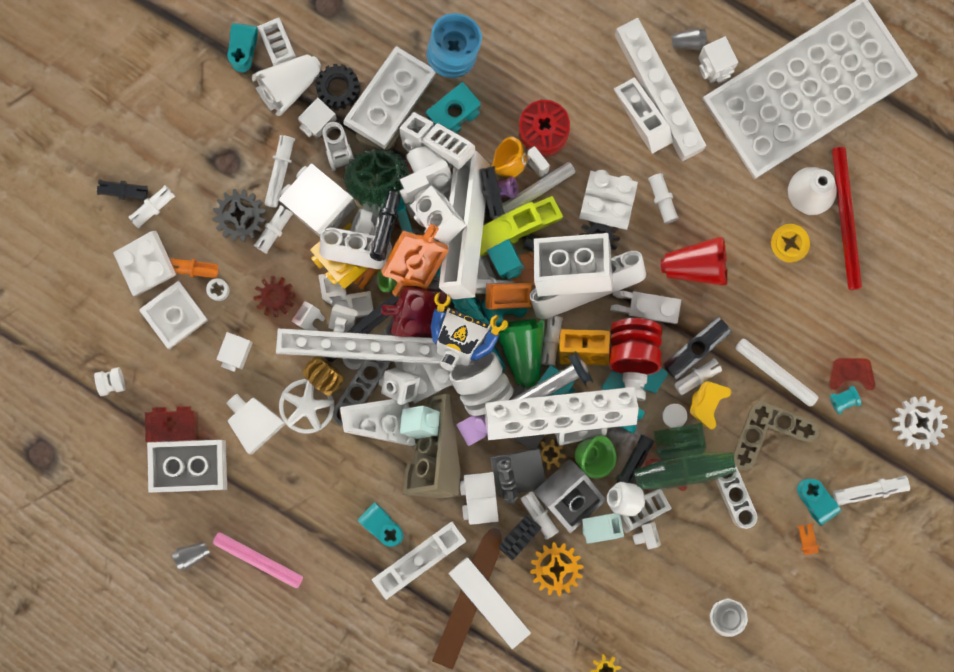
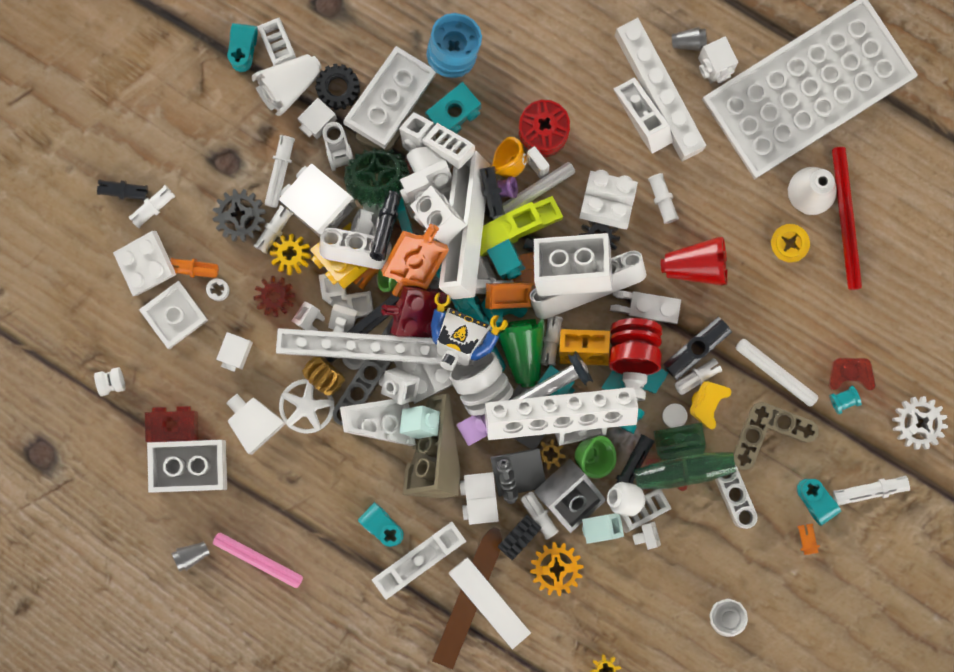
(296, 260): none -> yellow gear

